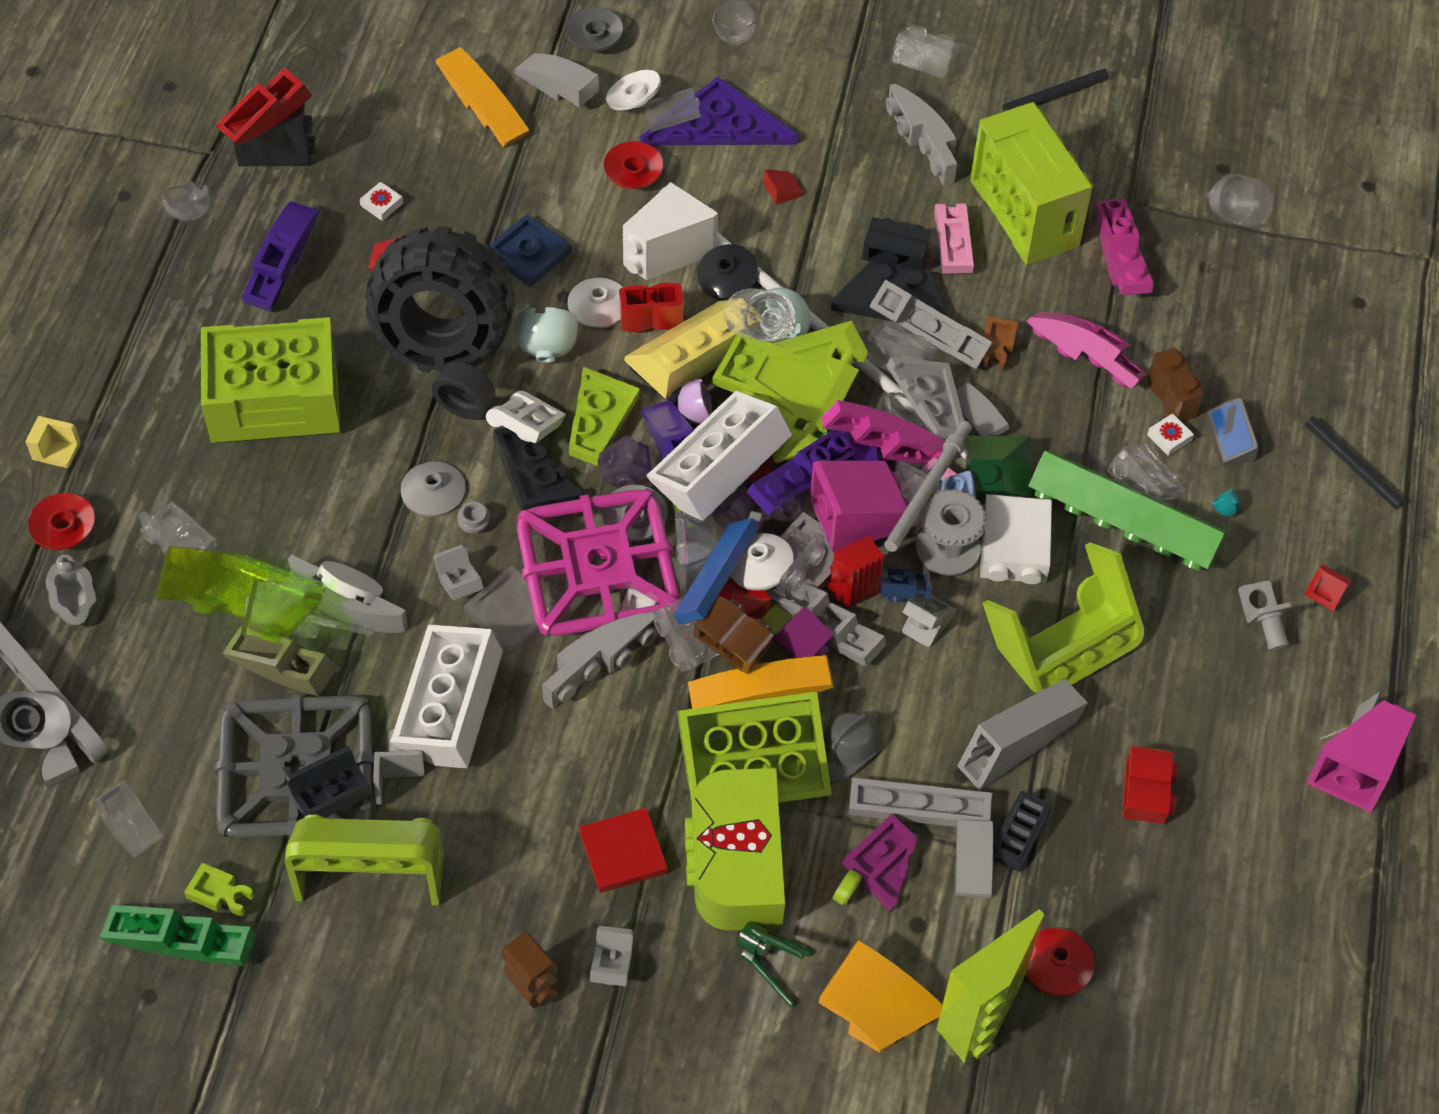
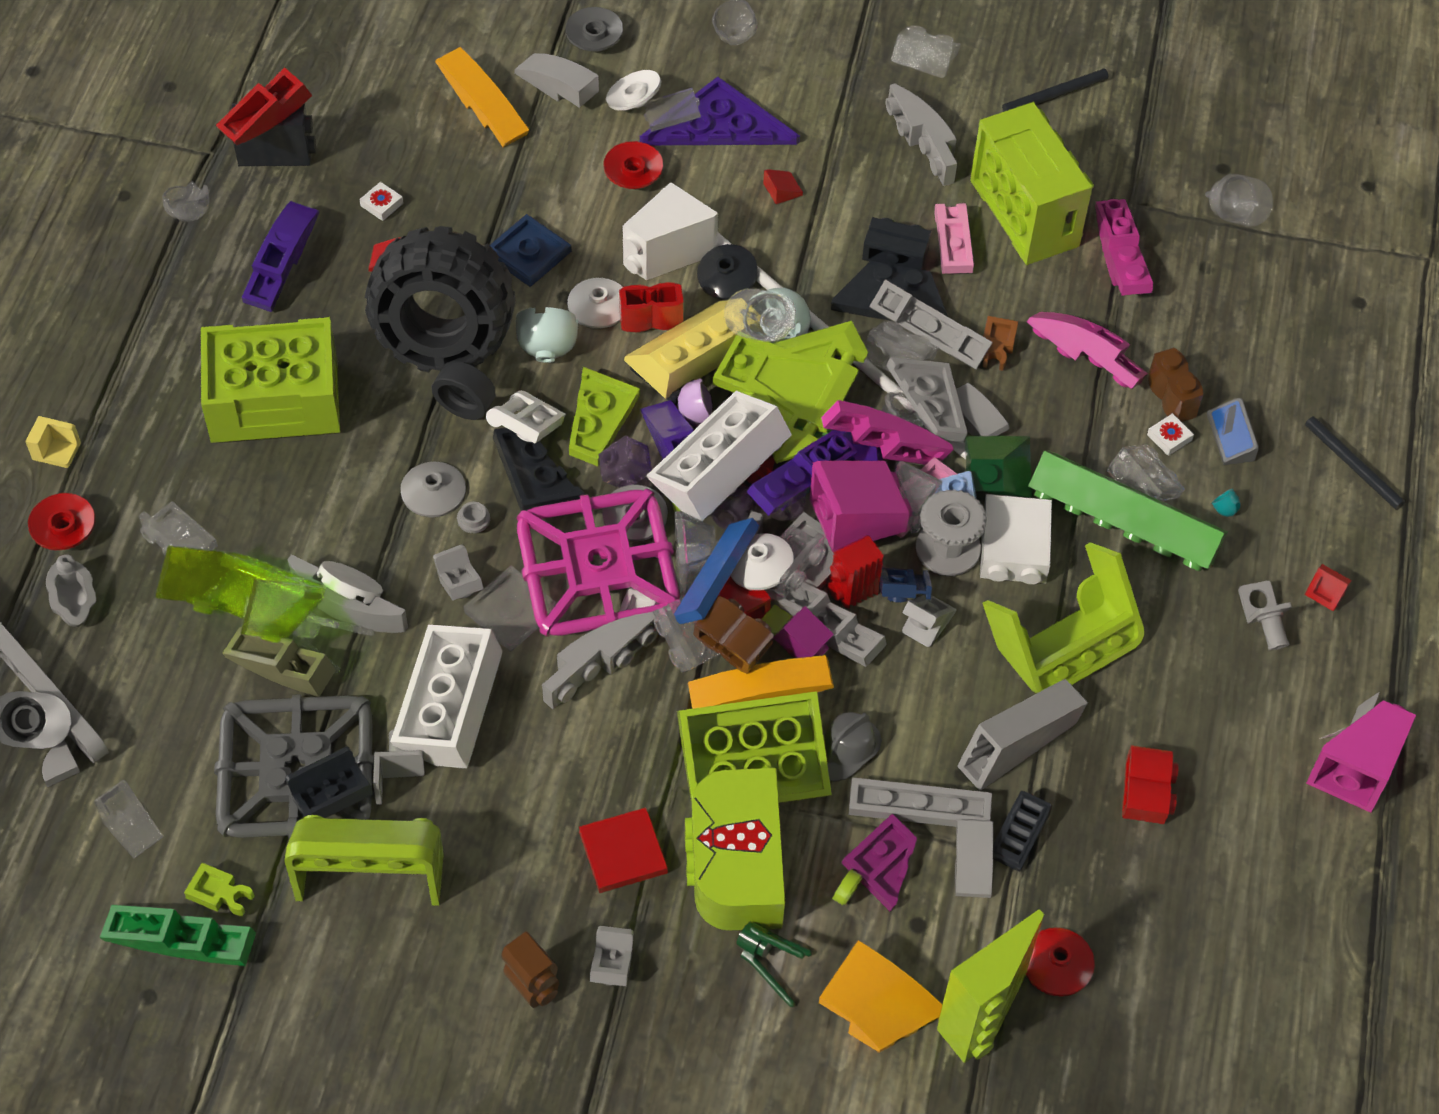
(951, 448): light grey bar -> none

